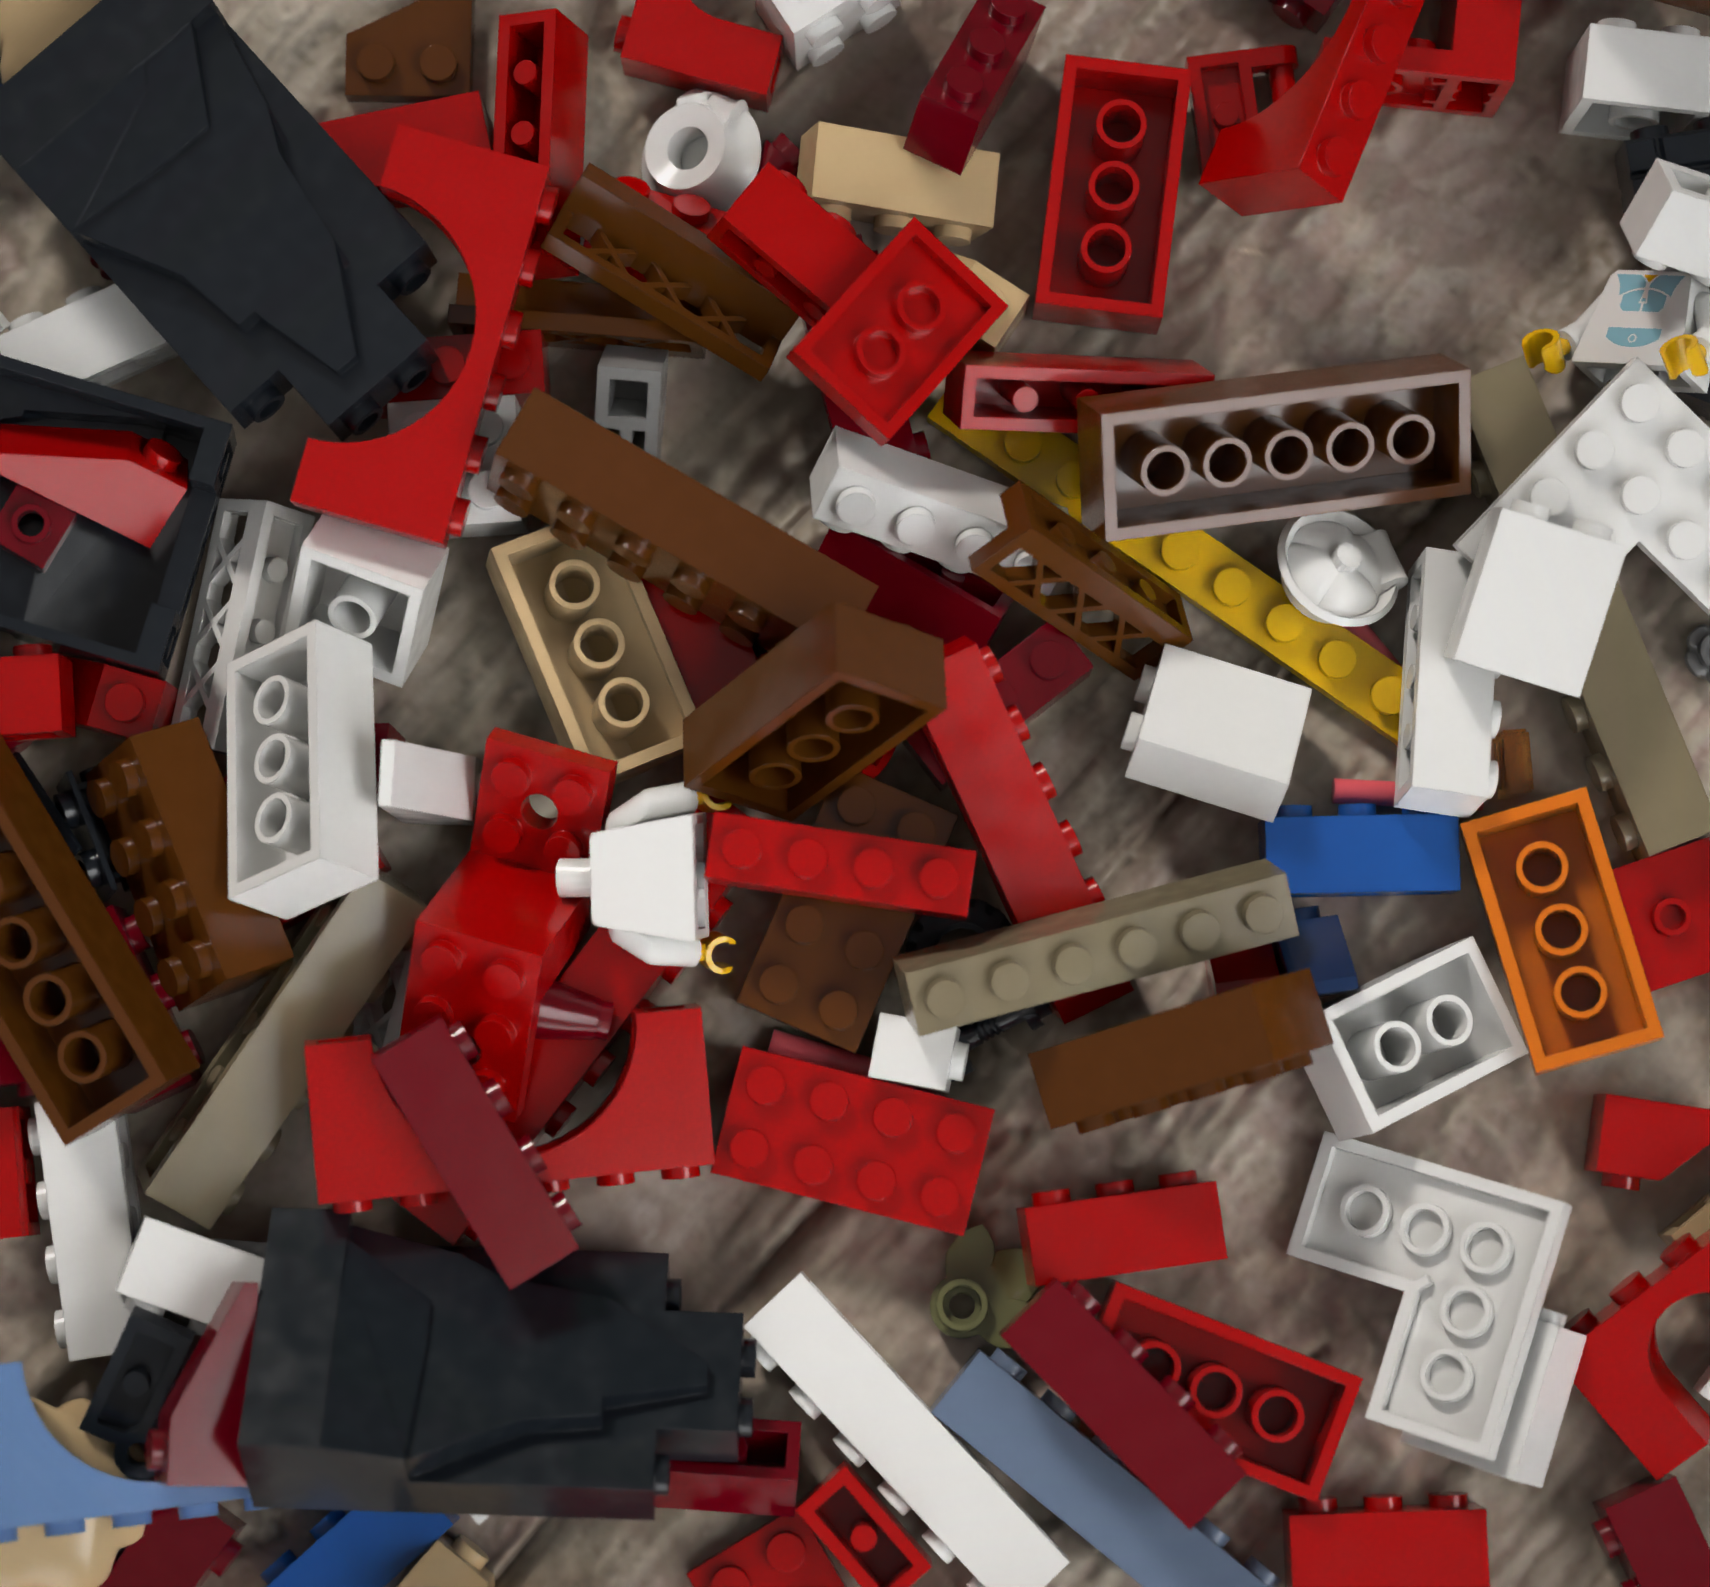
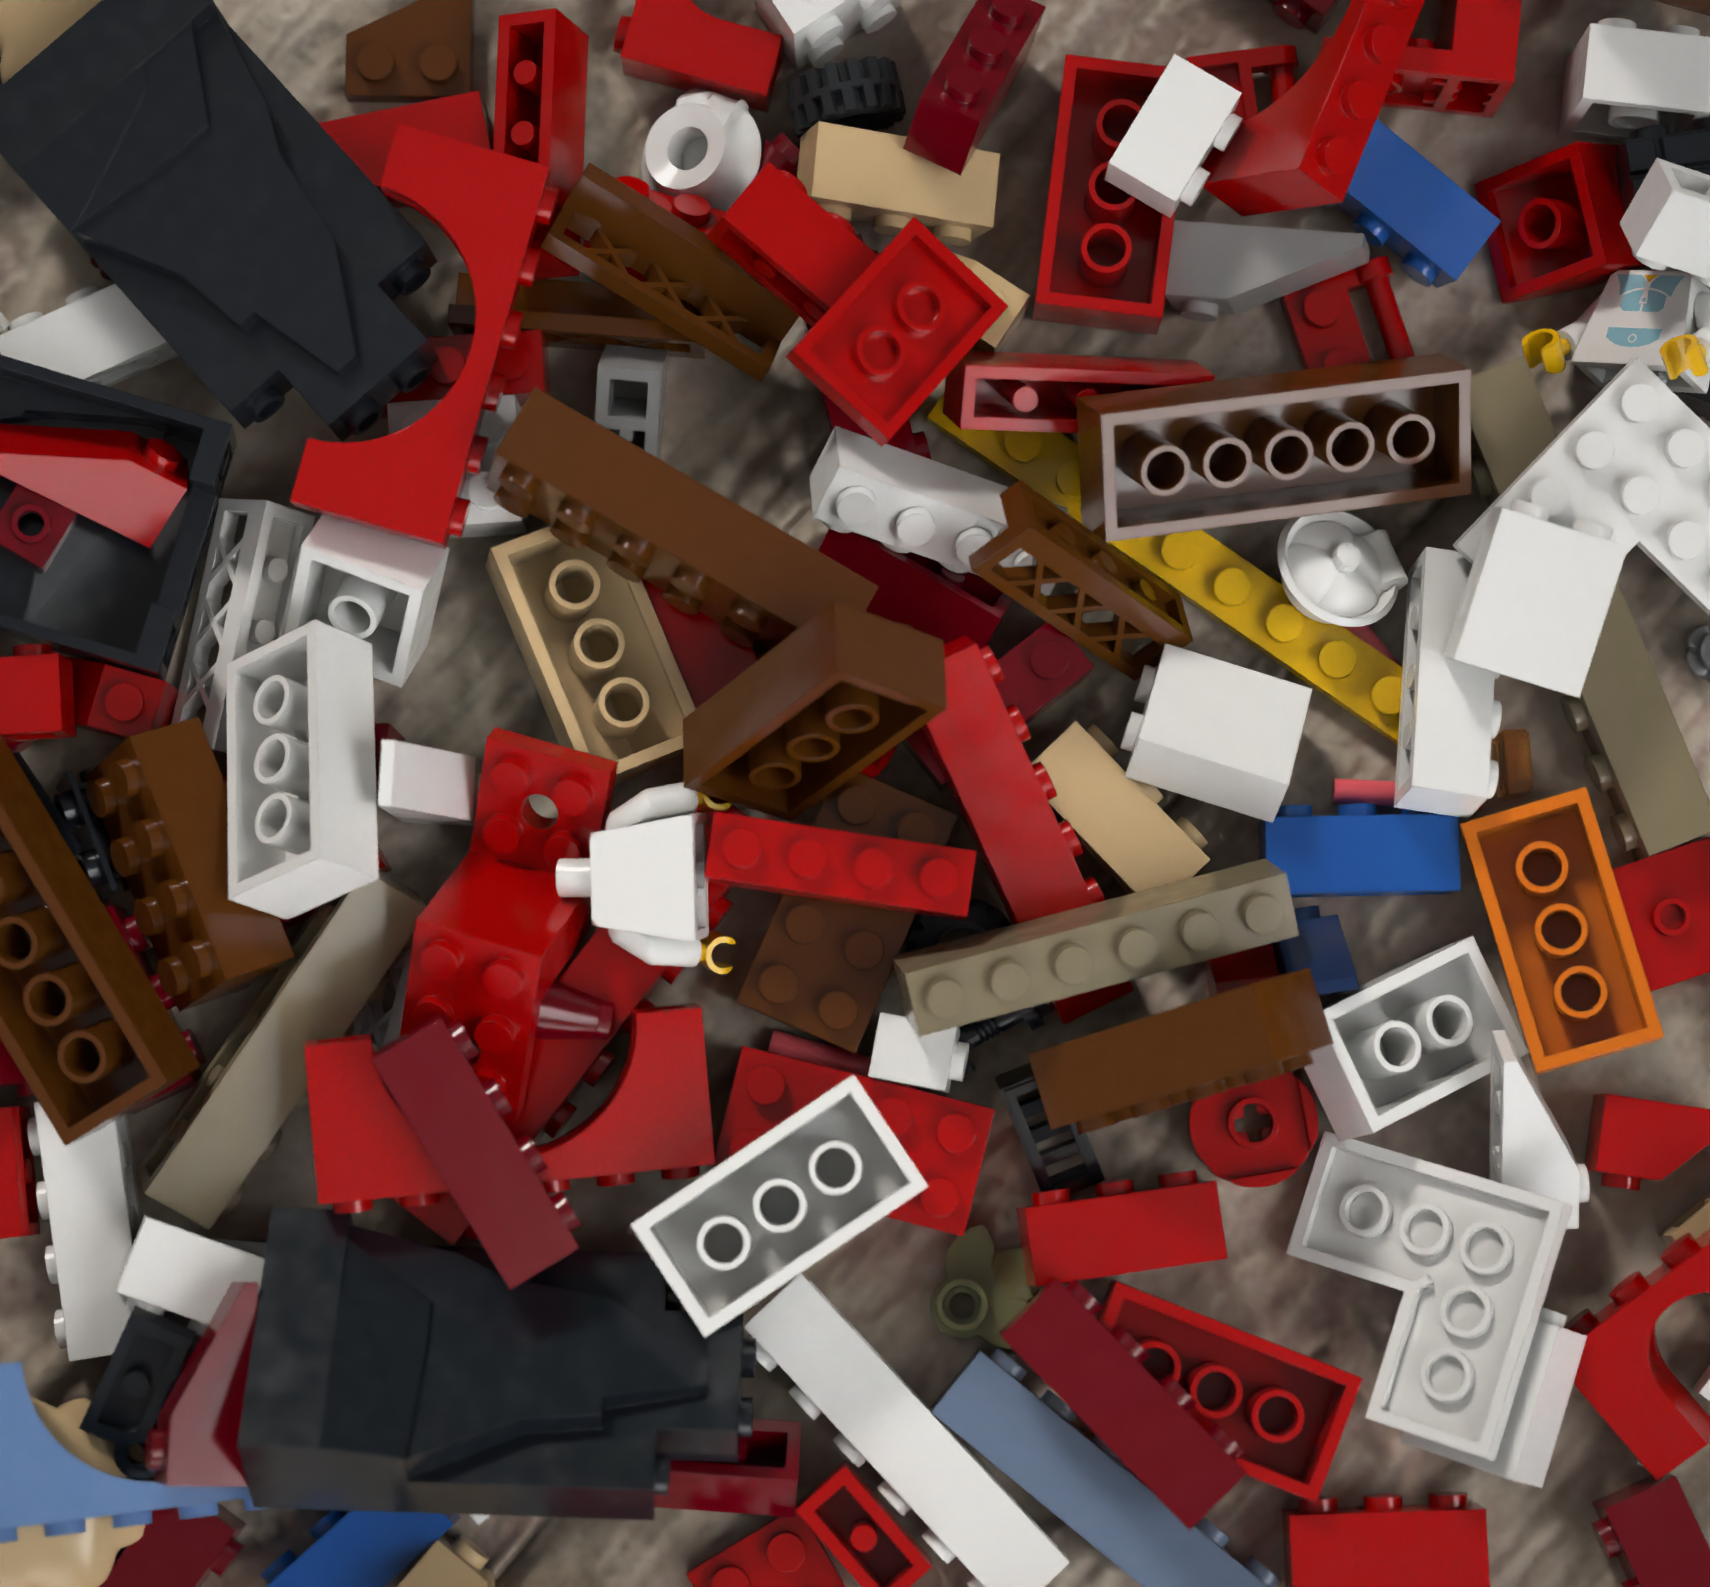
(779, 1205): none -> white brick
(847, 94): none -> black tyre
(1019, 1082): none -> black slope
(1117, 815): none -> tan brick
(1173, 137): none -> white brick
(1244, 266): none -> light grey slope
(1282, 1144): none -> red plate
(1326, 322): none -> red plate
(1415, 210): none -> blue brick
(1525, 1137): none -> white slope
(1557, 222): none -> red slope

